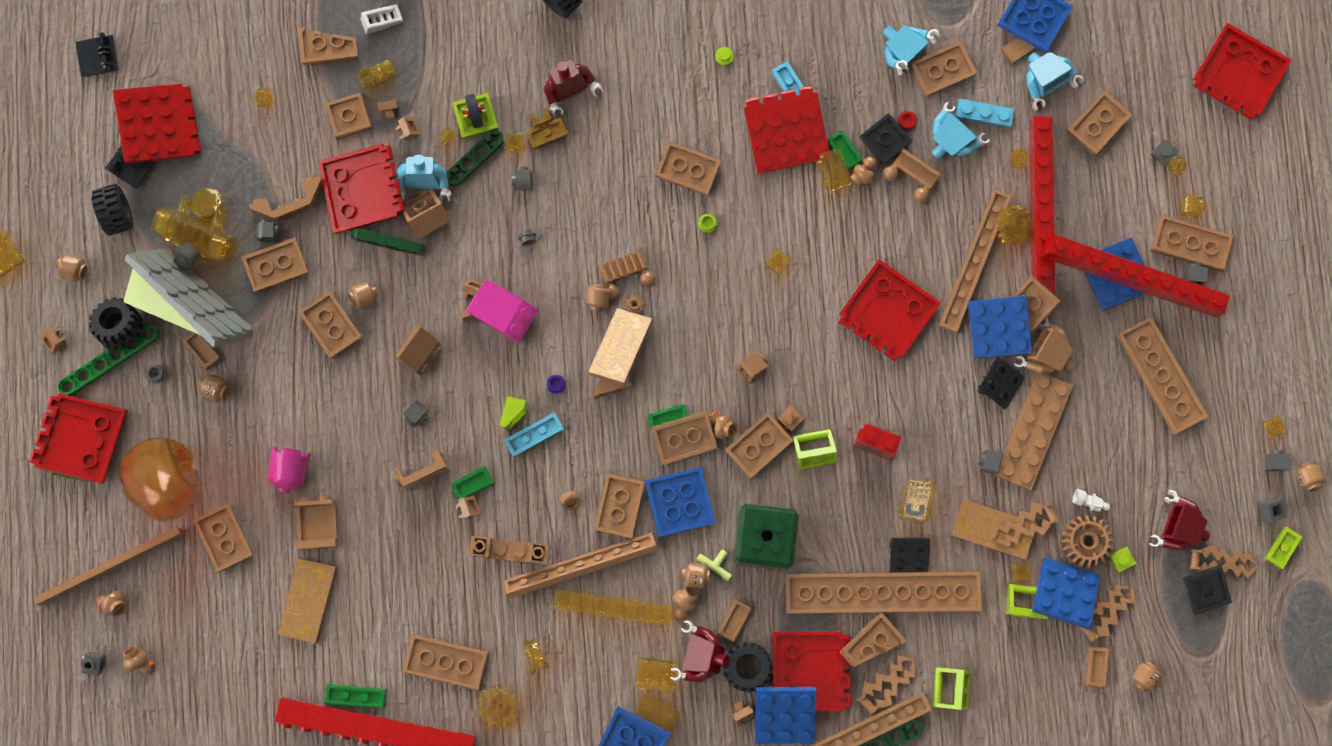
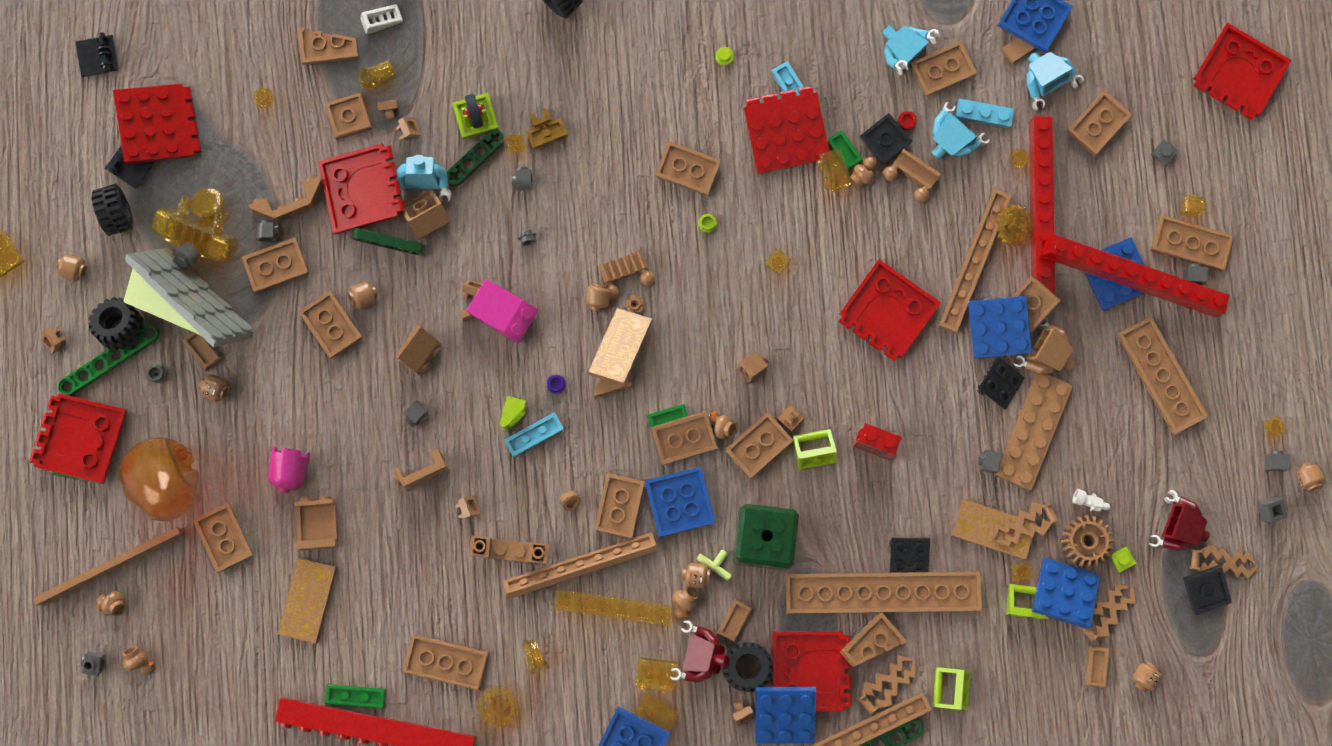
(445, 136): clear yellow plate -> none
(472, 483): green tile -> none
(566, 81): dark red torso -> none
(916, 500): clear yellow slope -> none
(1177, 165): clear yellow plate -> none
(1283, 547): lime plate -> none

